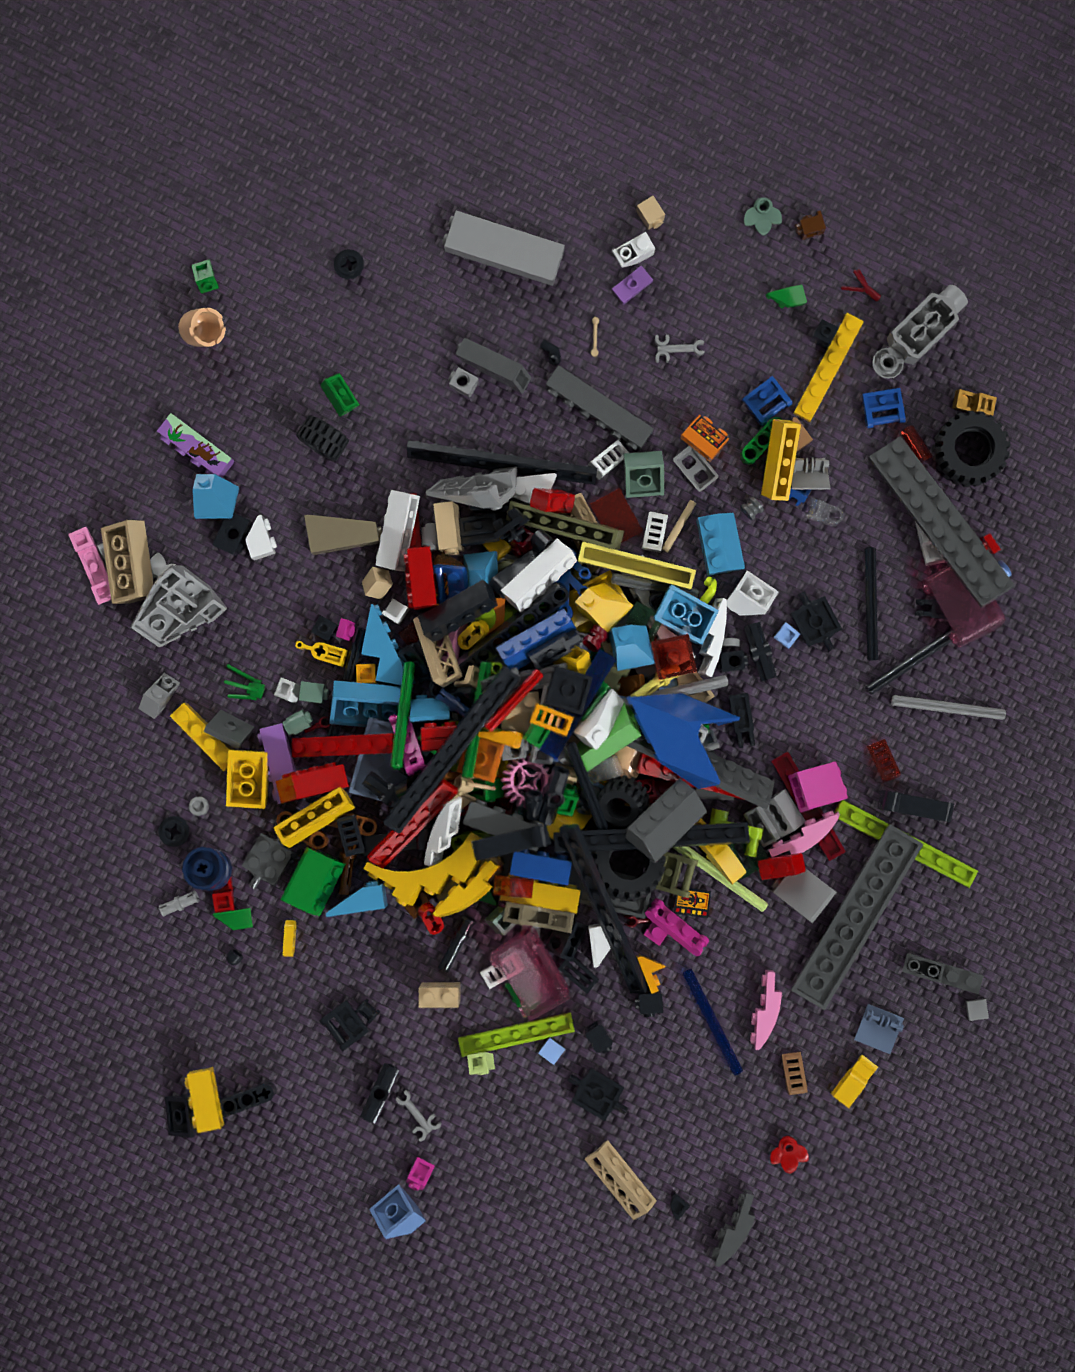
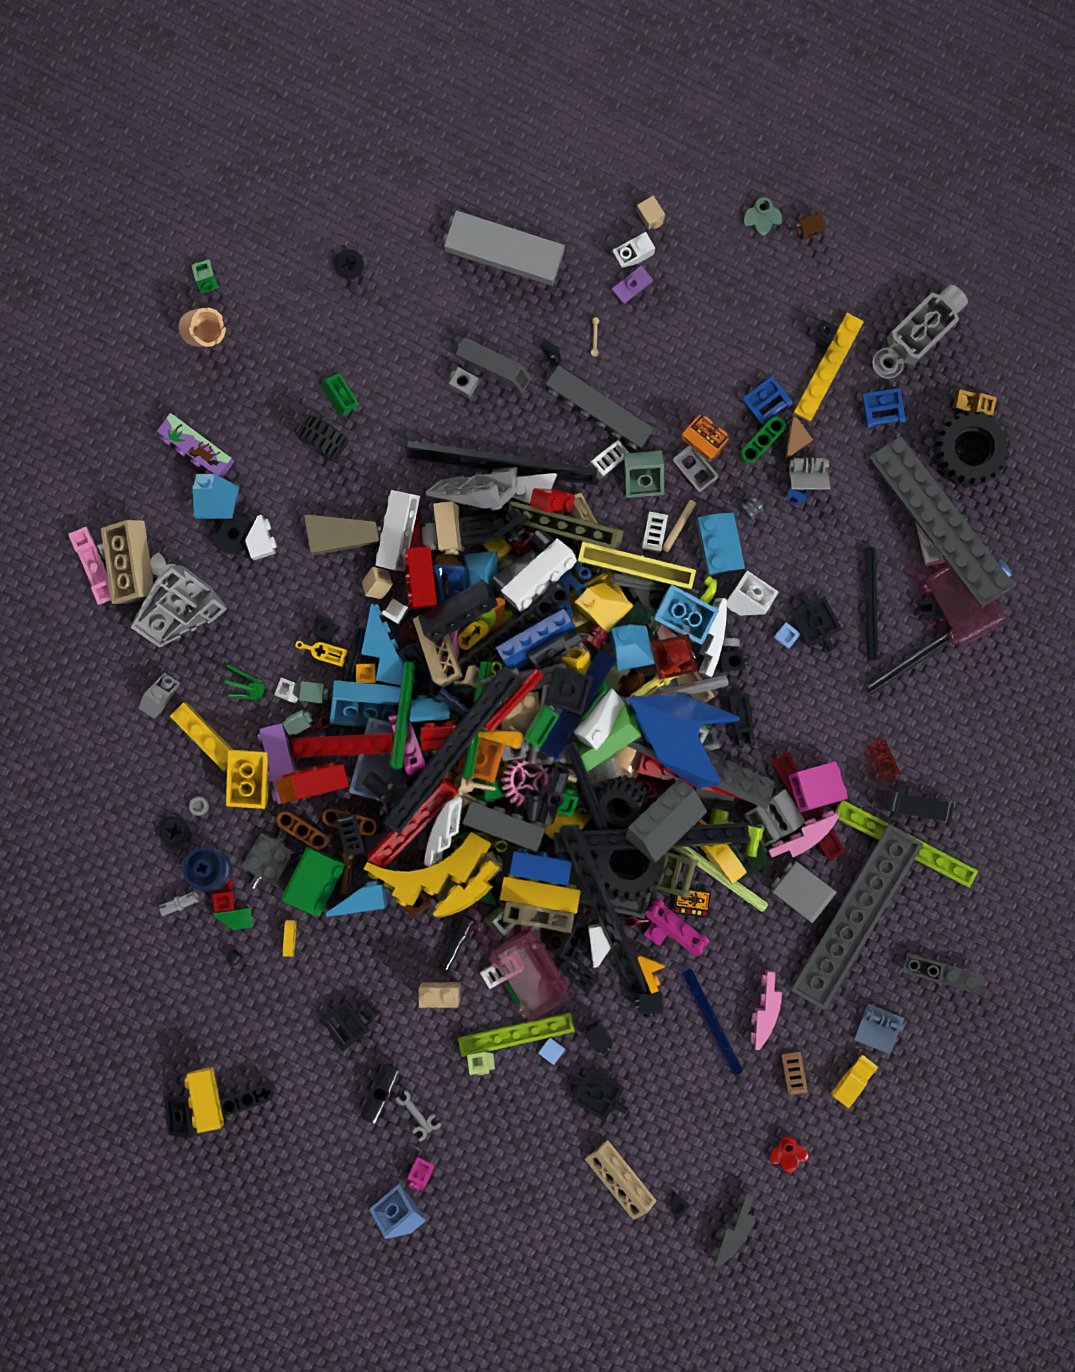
(229, 729): dark grey plate -> none
(314, 817): yellow brick -> none
(345, 629): dark pink plate -> none
(428, 920): red beam -> none
(511, 842): black beam -> none
(513, 886): clear red slope -> none
(566, 726): light orange slope -> none
(616, 513): clear red piece -> none
(664, 349): light grey bar -> none
(760, 651): black piece -> none
(780, 459): yellow brick -> none
(781, 866): red brick -> none
(789, 296): green slope -> none
(822, 512): clear piece -> none
(867, 289): dark red plant -> none
(916, 443): clear red slope -> none
(948, 707): light grey axle -> none
(977, 1009): light grey tile -> none
(989, 543): red plate -> none

